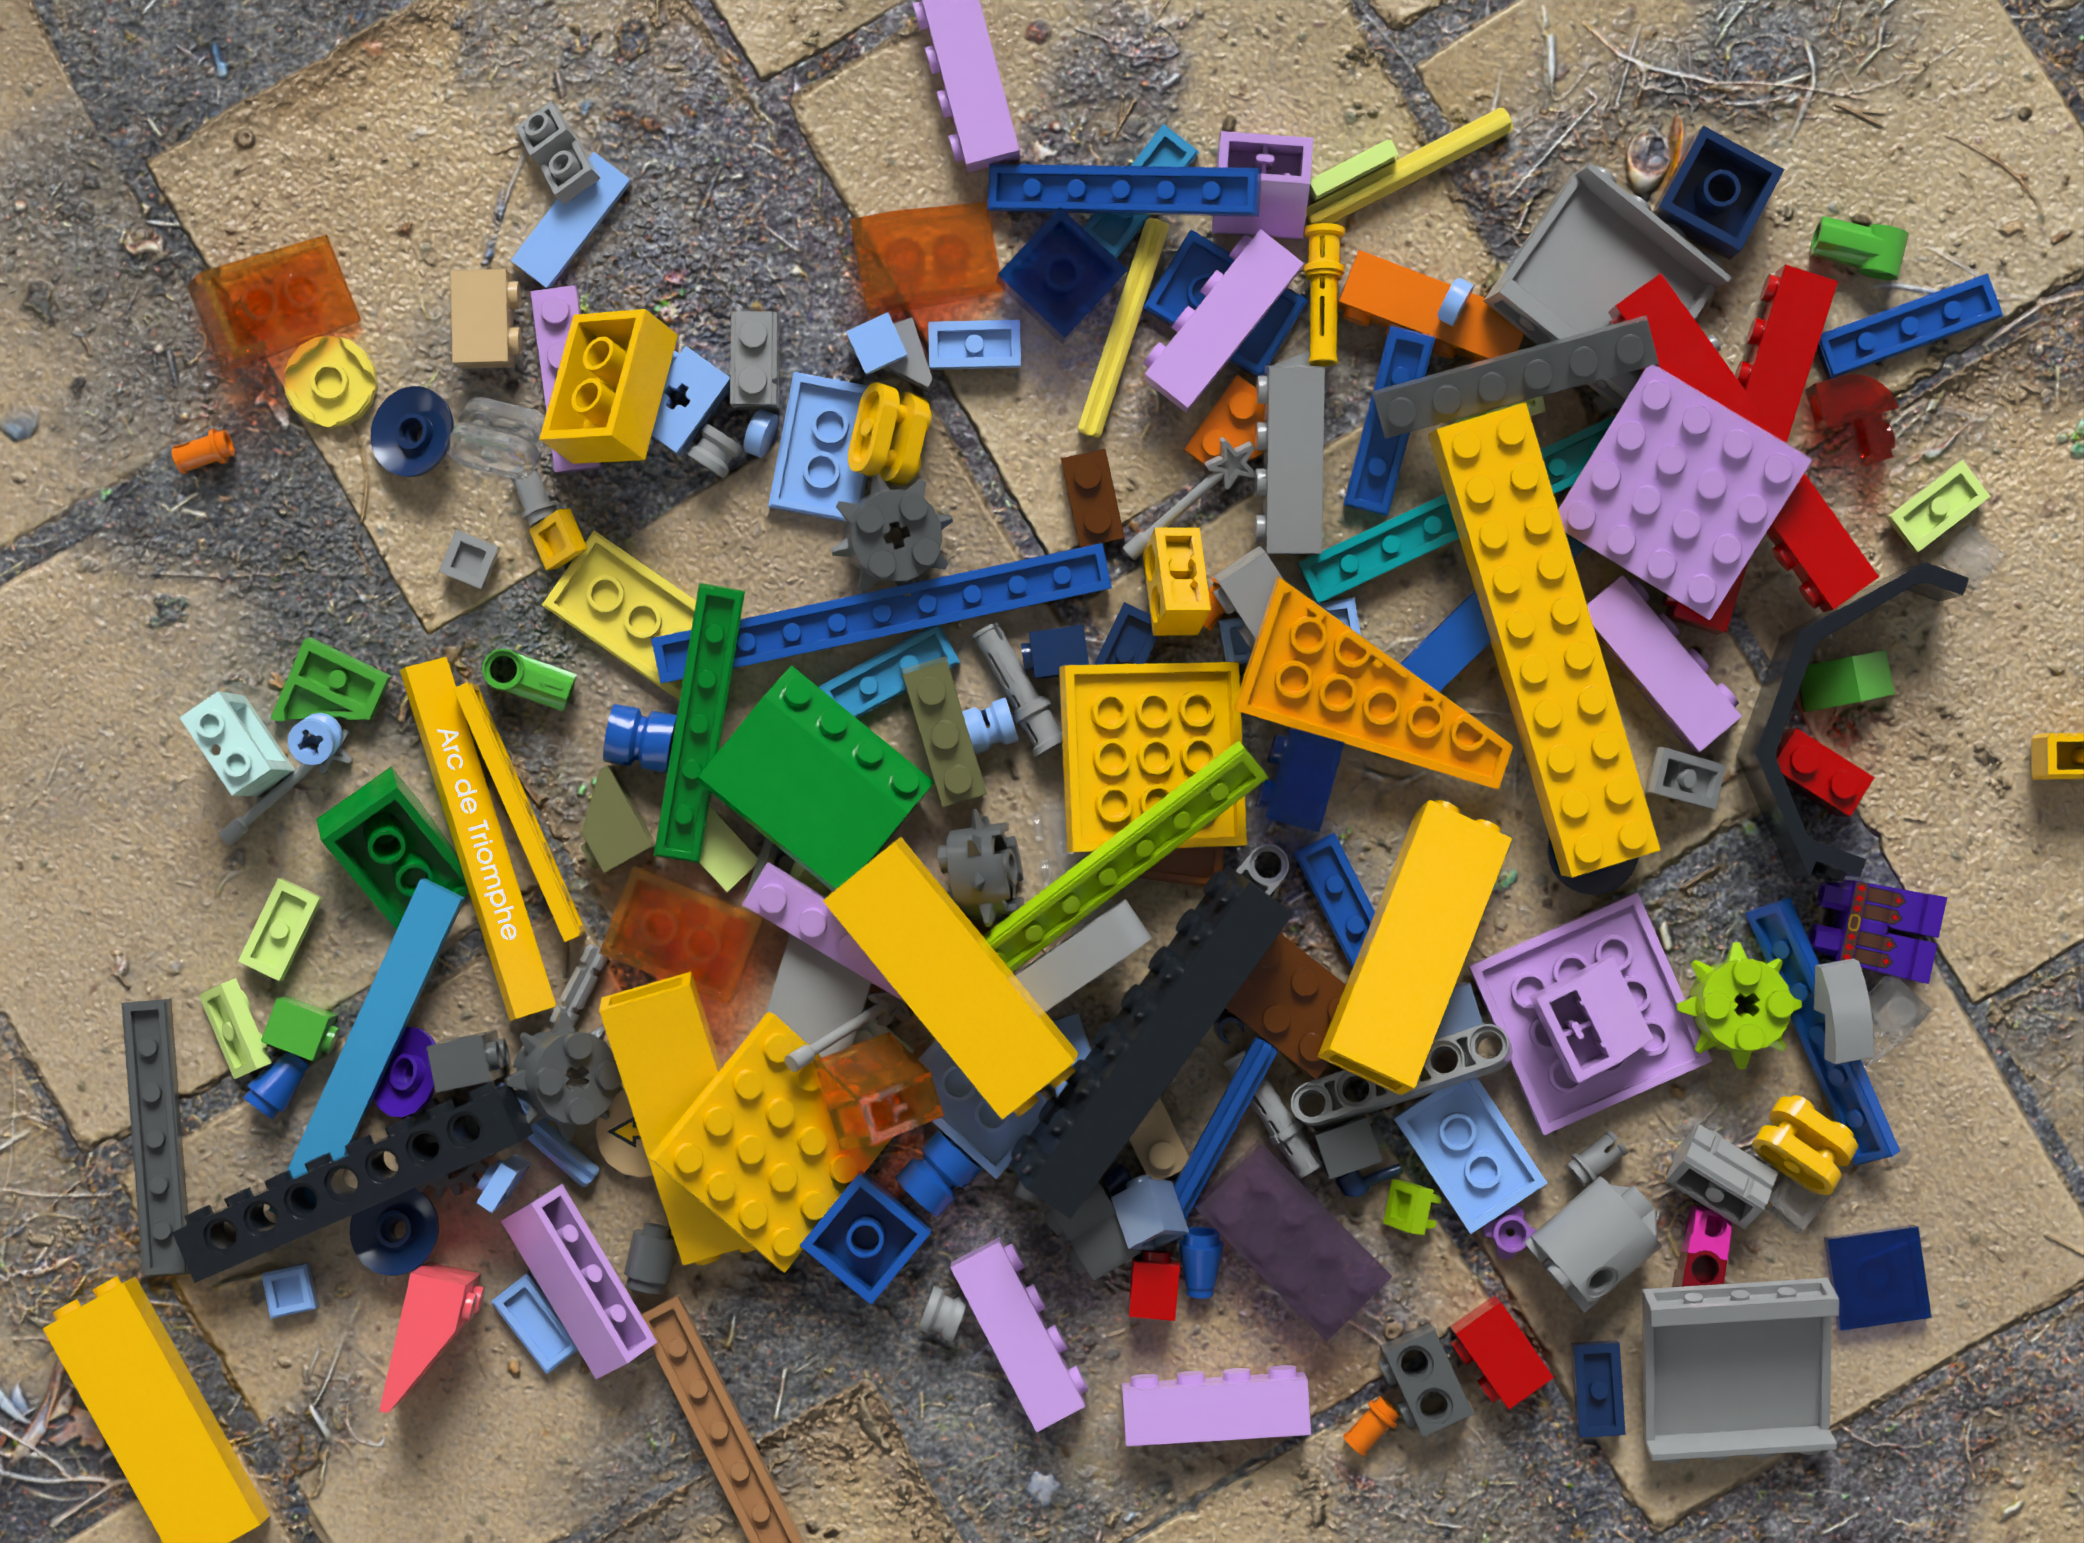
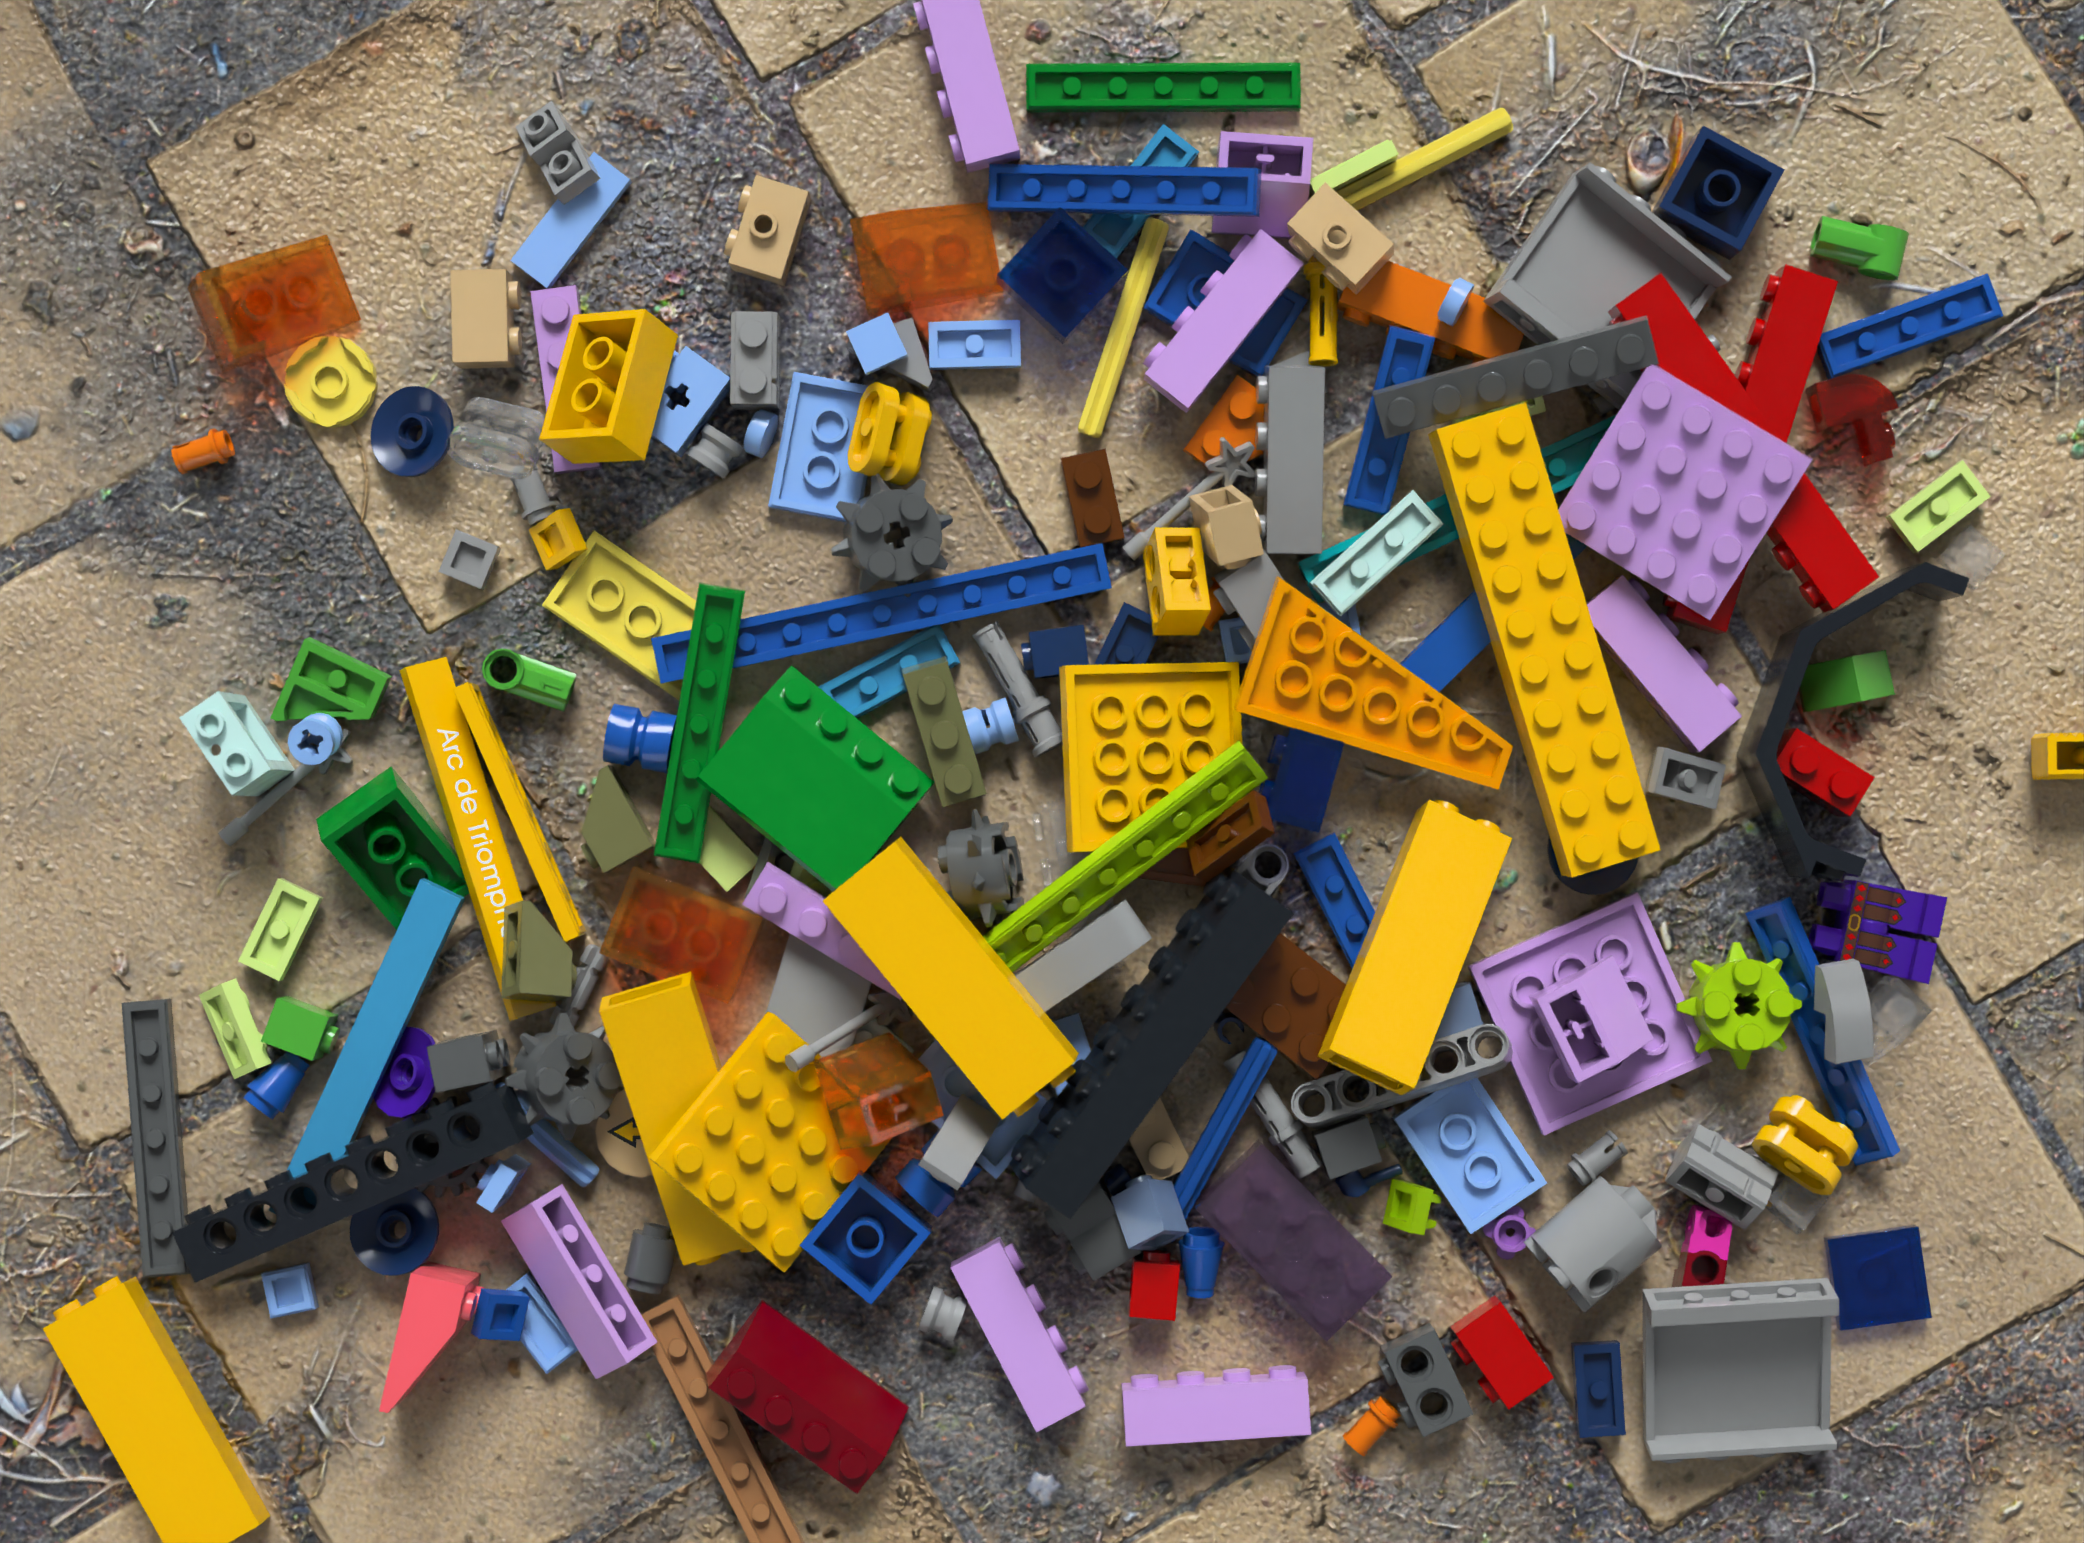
(500, 1314): none -> blue plate
(534, 957): none -> olive slope
(767, 230): none -> tan brick
(808, 1396): none -> dark red slope
(959, 1142): none -> light grey slope
(1163, 87): none -> green tile
(1227, 526): none -> tan brick
(1230, 836): none -> reddish brown plate
(1339, 240): none -> tan brick
(1376, 553): none -> light aqua tile

